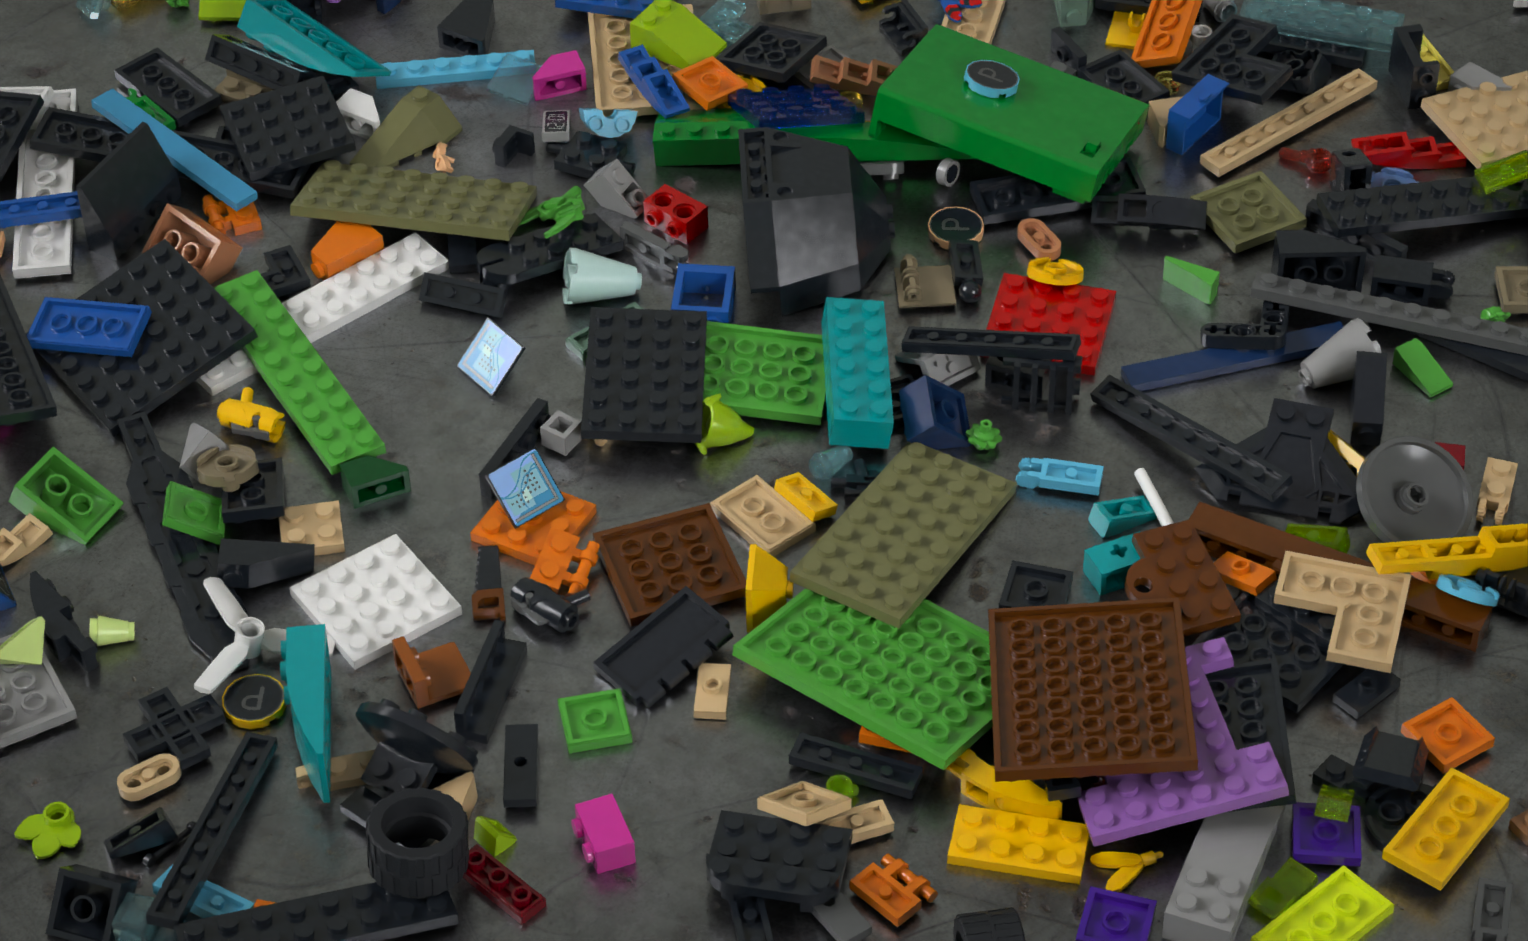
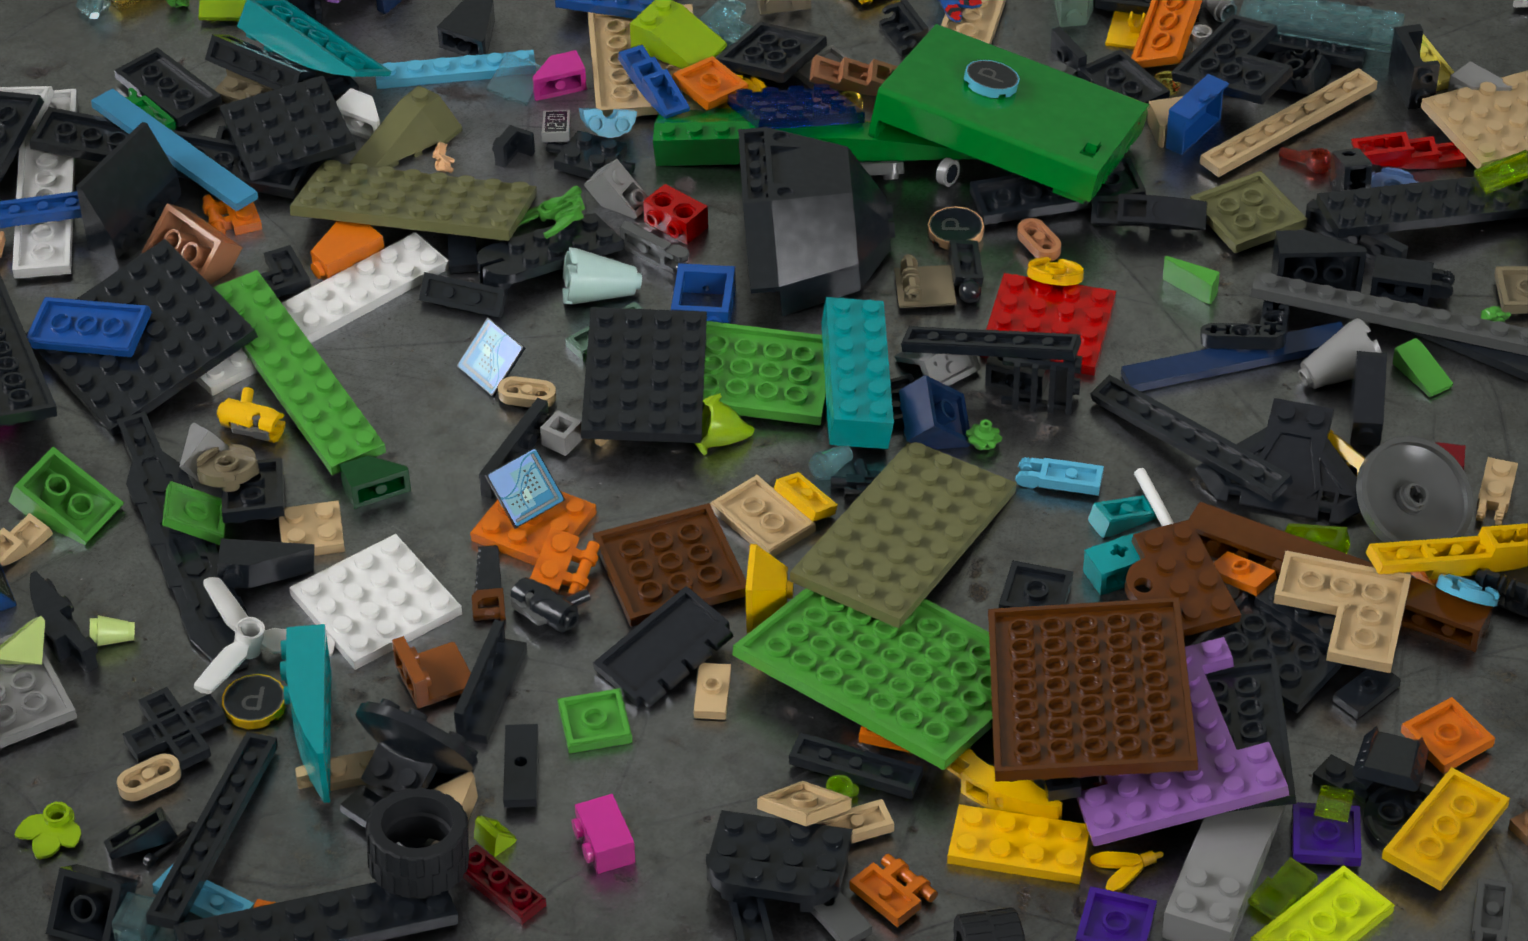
(524, 391): none -> tan plate

